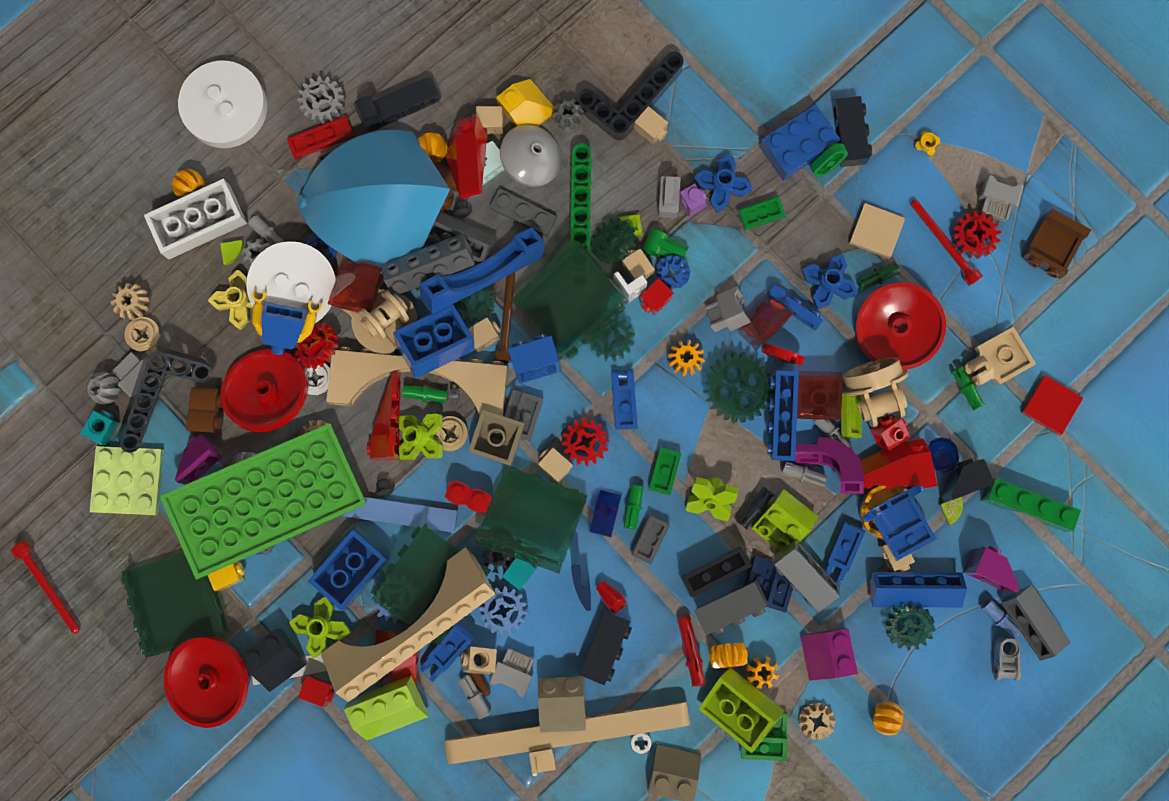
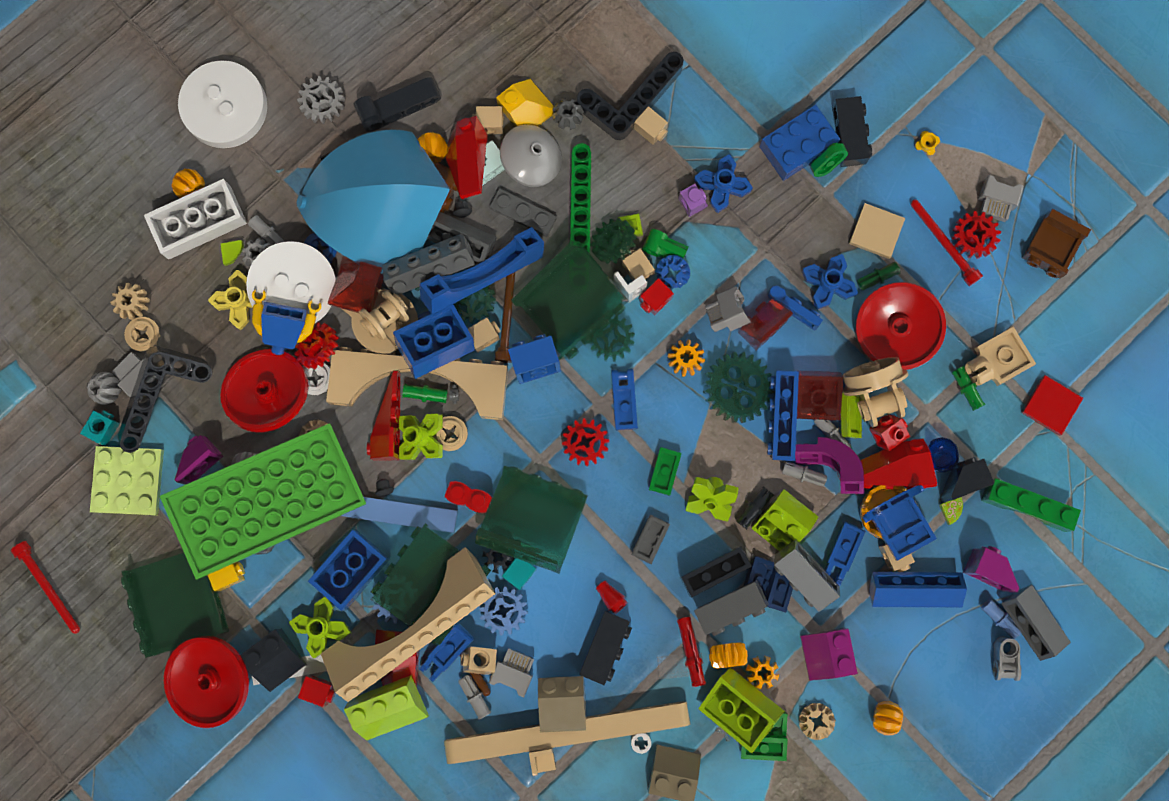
(204, 411): reddish brown brick -> none
(320, 137): red tile -> none
(496, 437): dark tan slope -> none
(524, 409): dark grey plate -> none
(554, 464): tan brick -> none
(583, 593): dark blue slope -> none
(605, 514): clear blue slope -> none
(633, 507): green axle -> none
(669, 197): light grey piece -> none
(761, 213): green plate -> none
(783, 354): red tile -> none
(917, 618): clear green gear -> none

